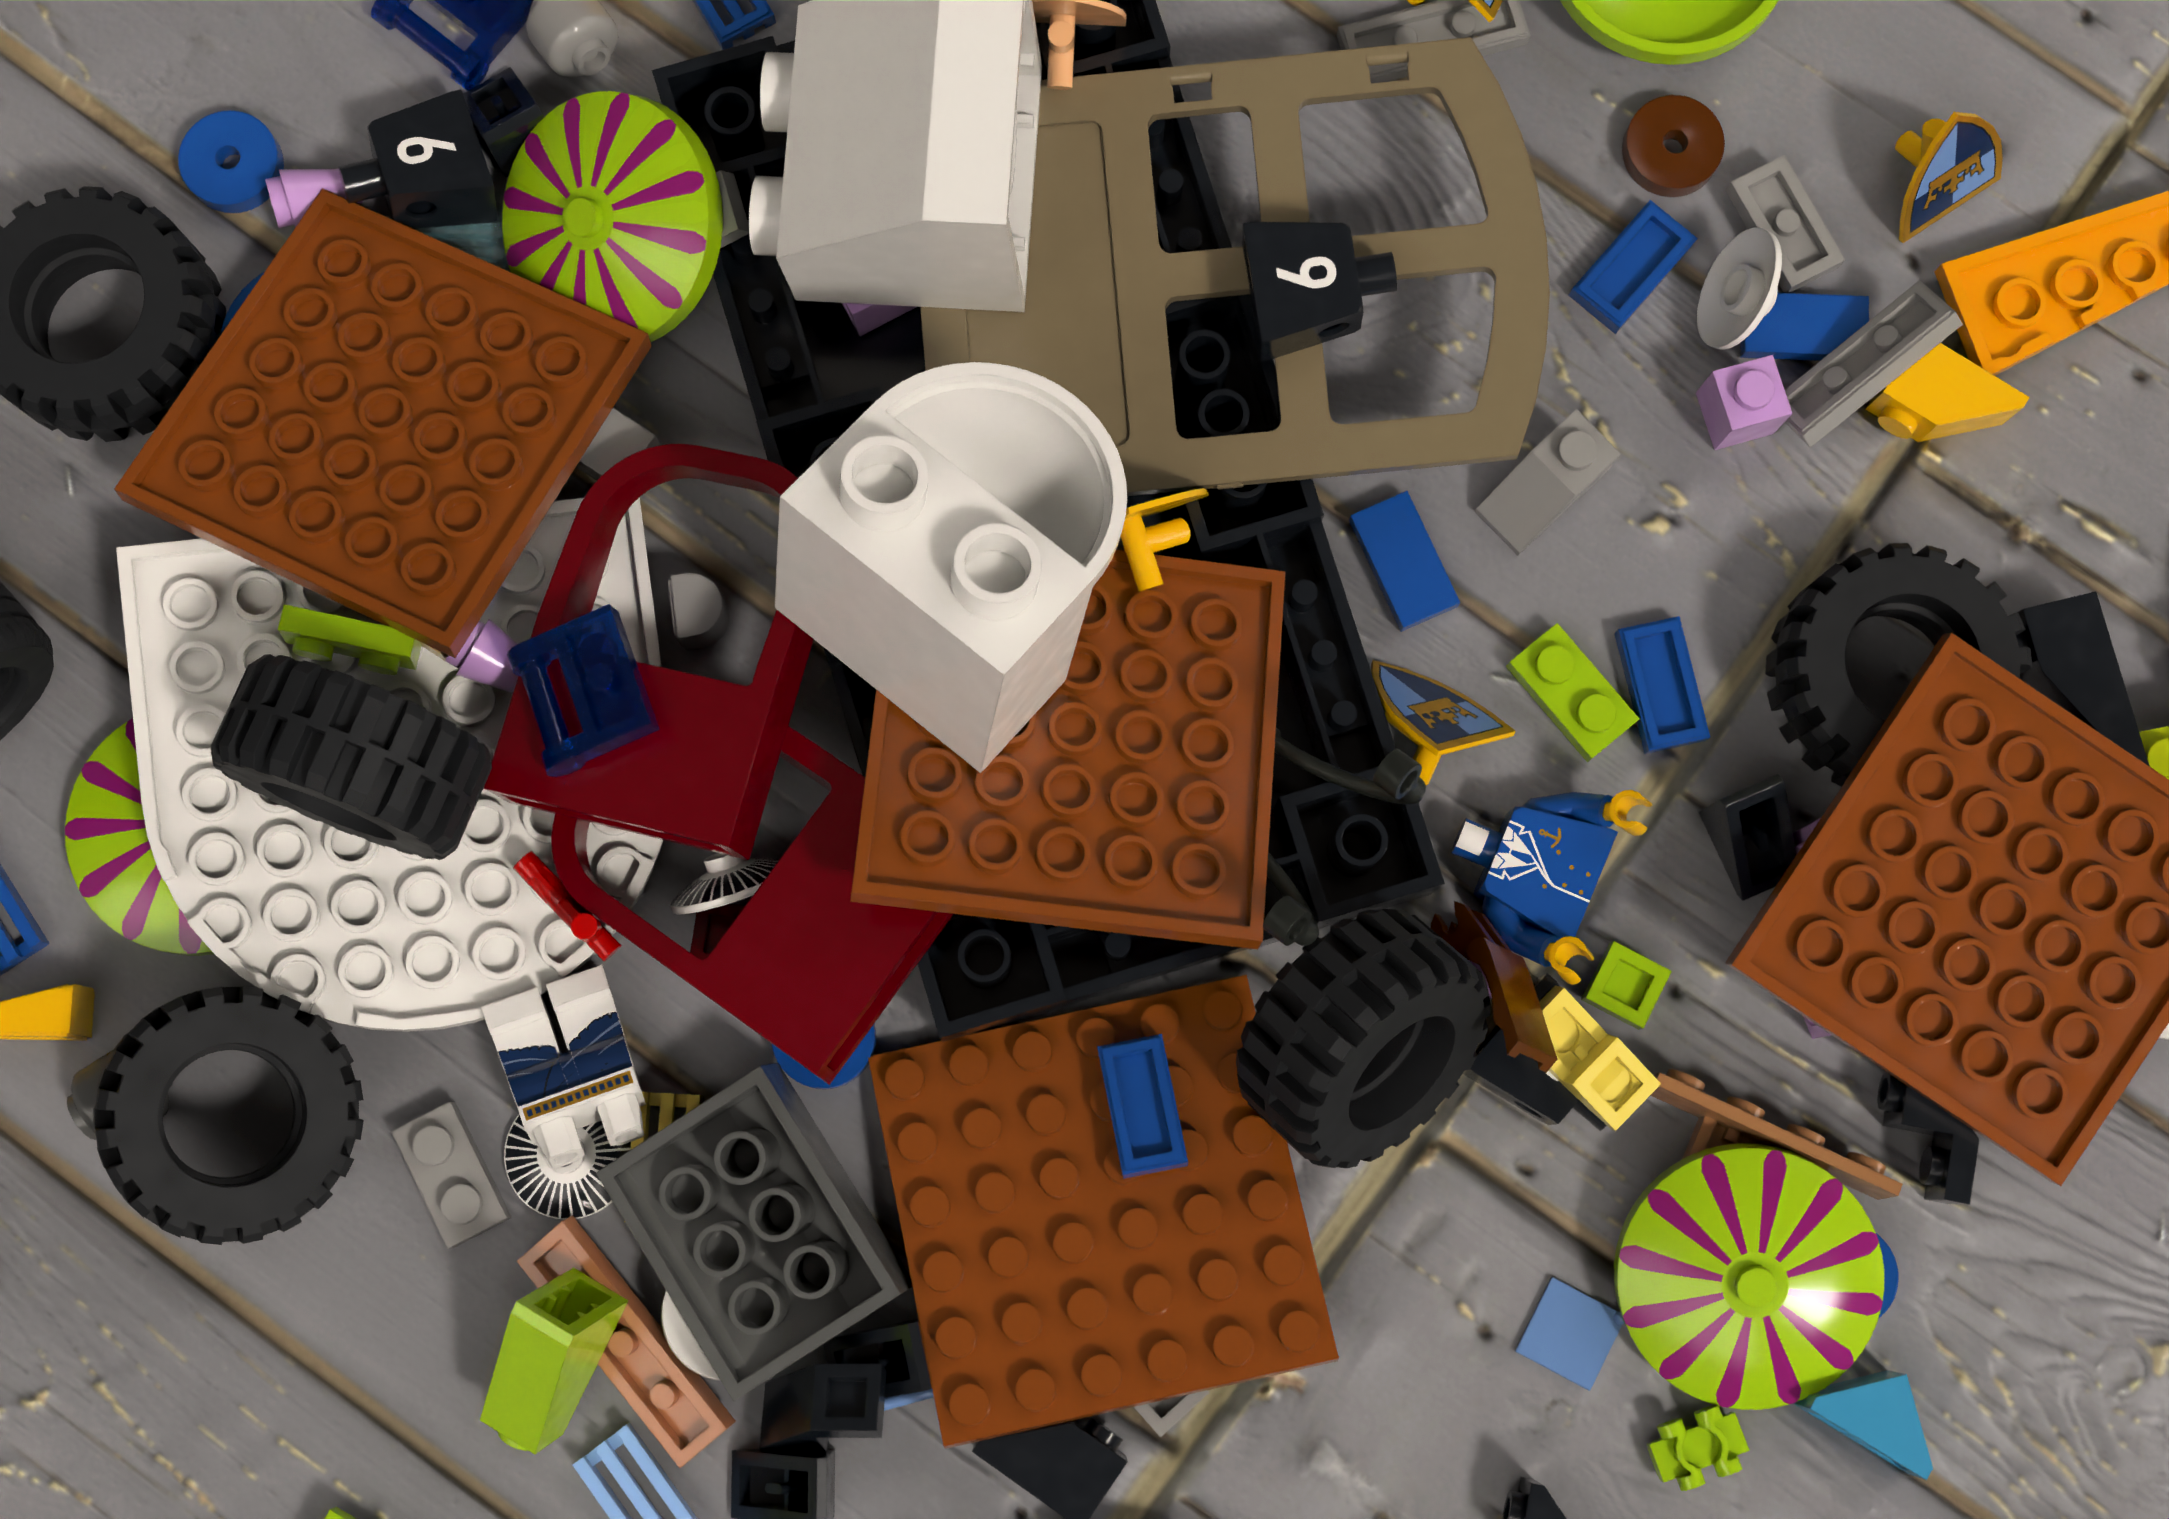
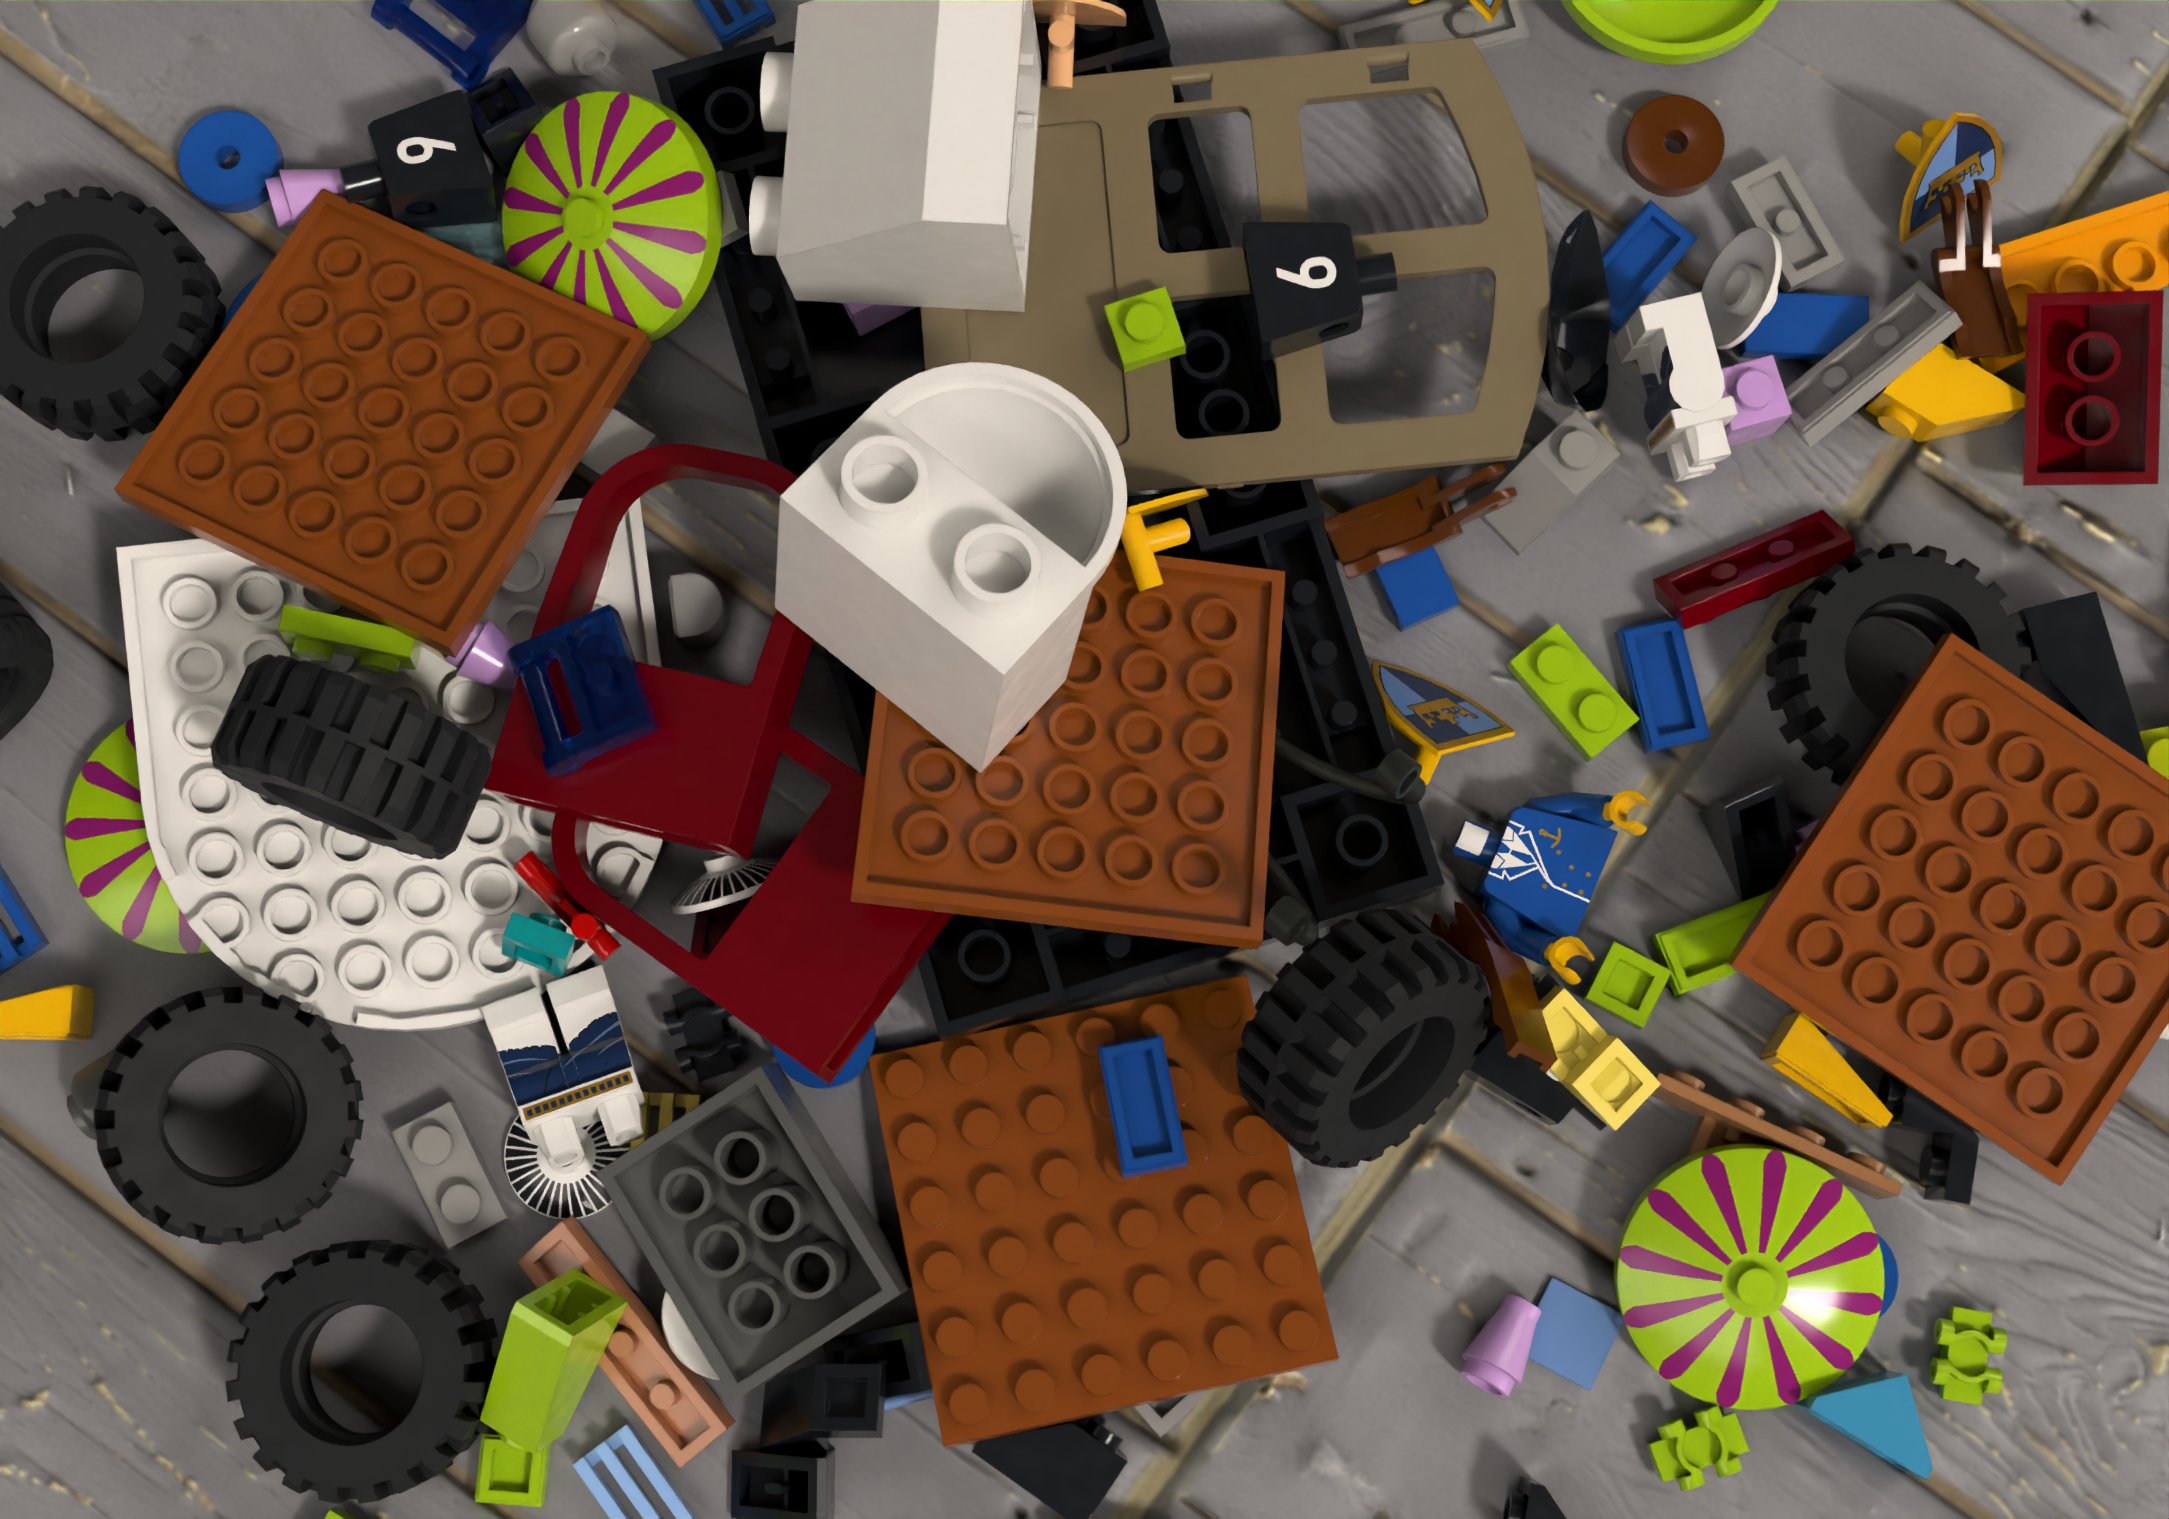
(278, 1386): none -> black tyre
(511, 1474): none -> lime tile
(538, 942): none -> teal plate
(708, 1046): none -> black piece
(1145, 329): none -> lime plate
(1410, 521): none -> reddish brown arm
(1501, 1349): none -> lavender cone
(1583, 298): none -> black piece
(1681, 383): none -> white hips
(1700, 947): none -> lime tile
(1753, 569): none -> dark red plate
(1812, 1063): none -> yellow slope
(1963, 1355): none -> lime piece
(1972, 277): none -> reddish brown arm
(2093, 388): none -> dark red slope

